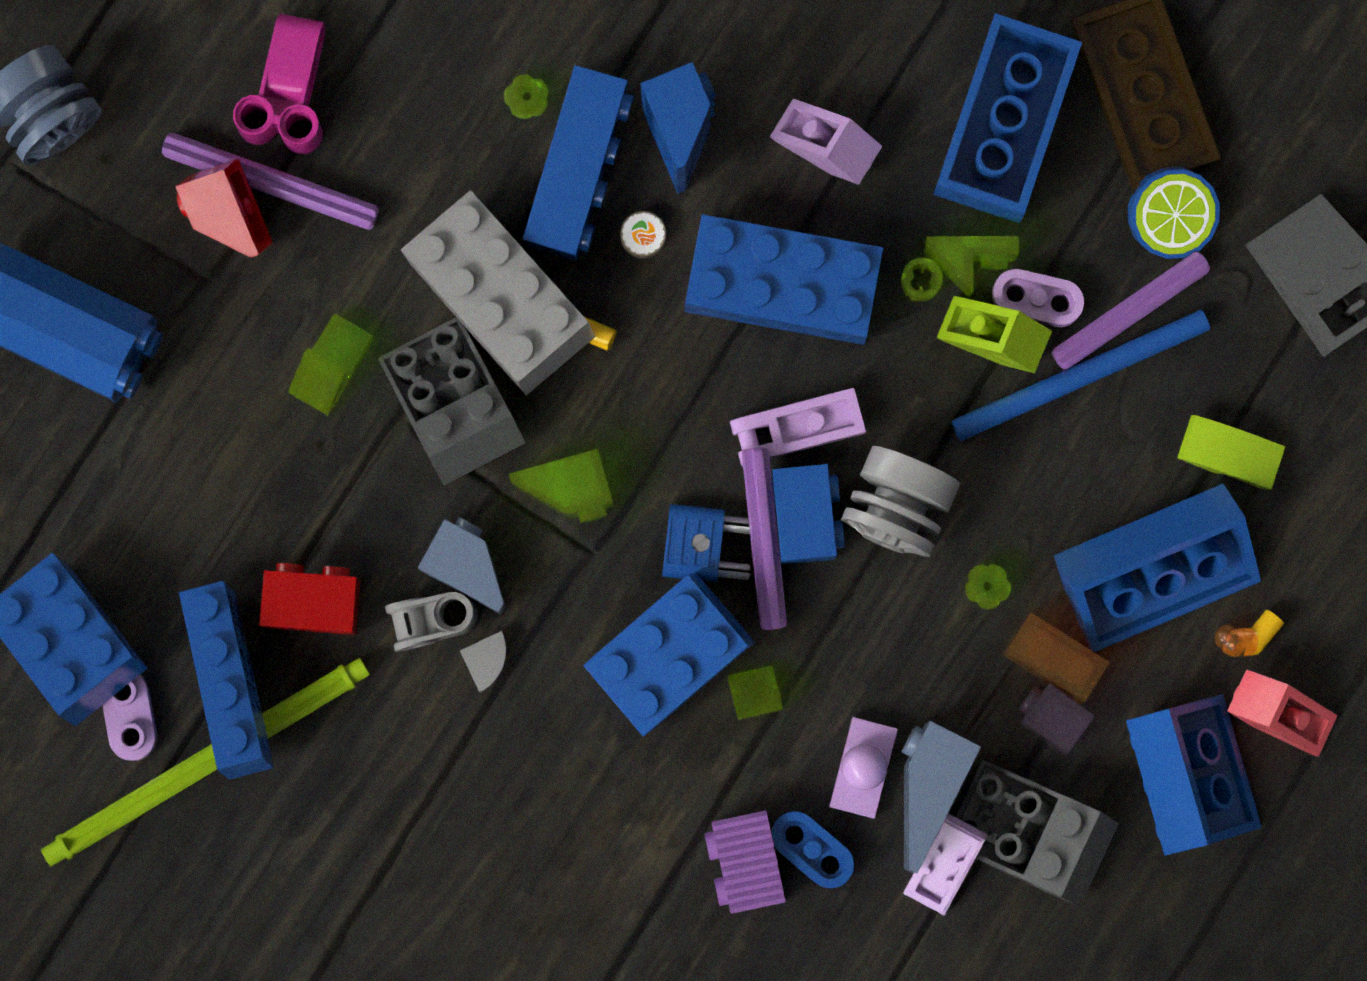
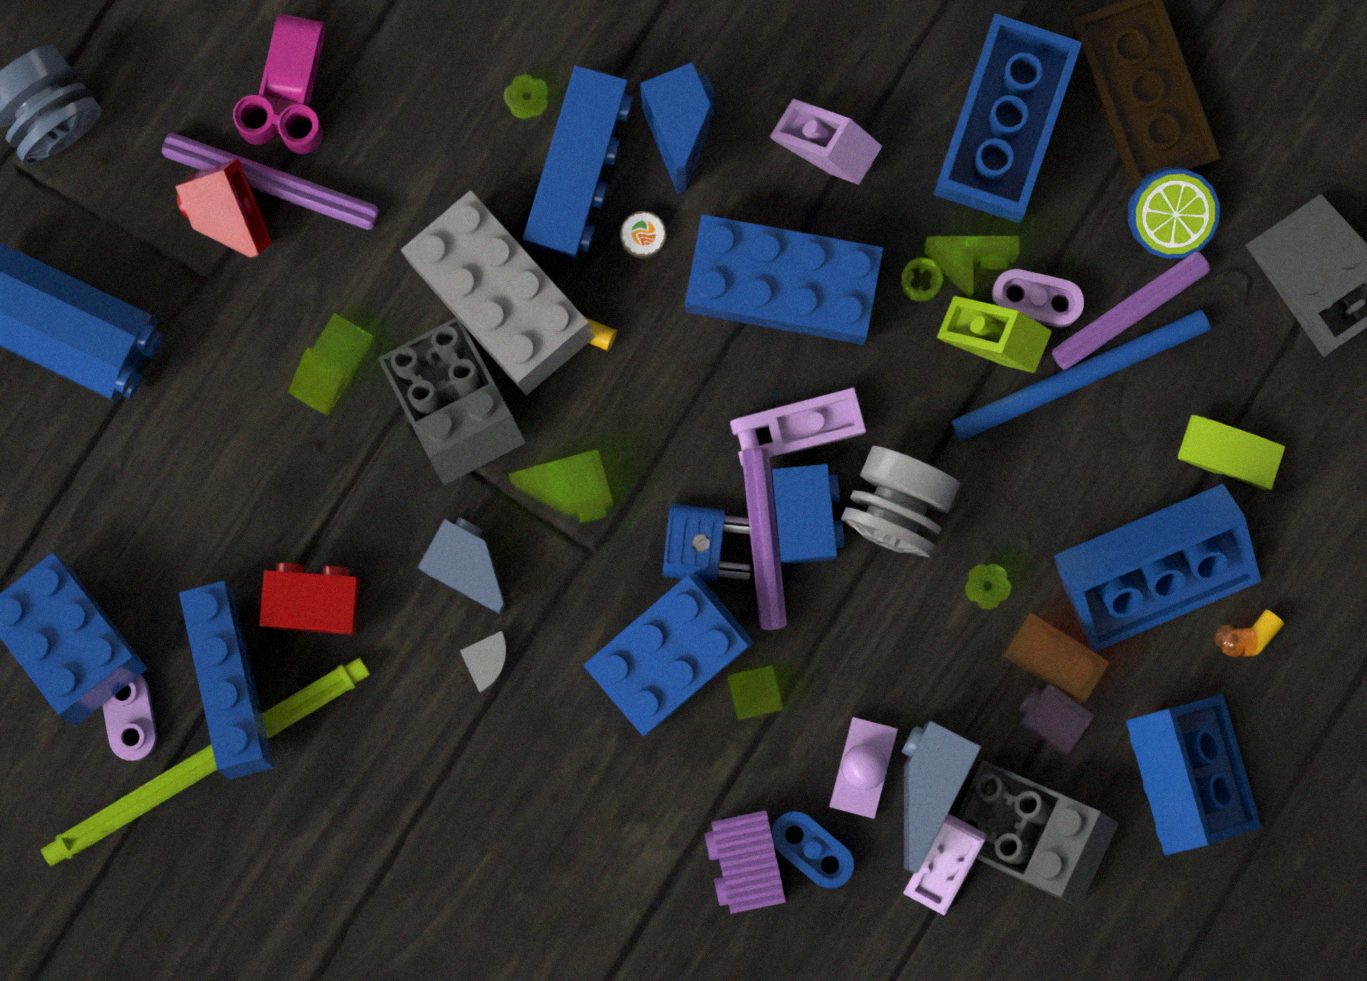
(428, 620): light grey piece -> none
(1282, 712): coral slope -> none

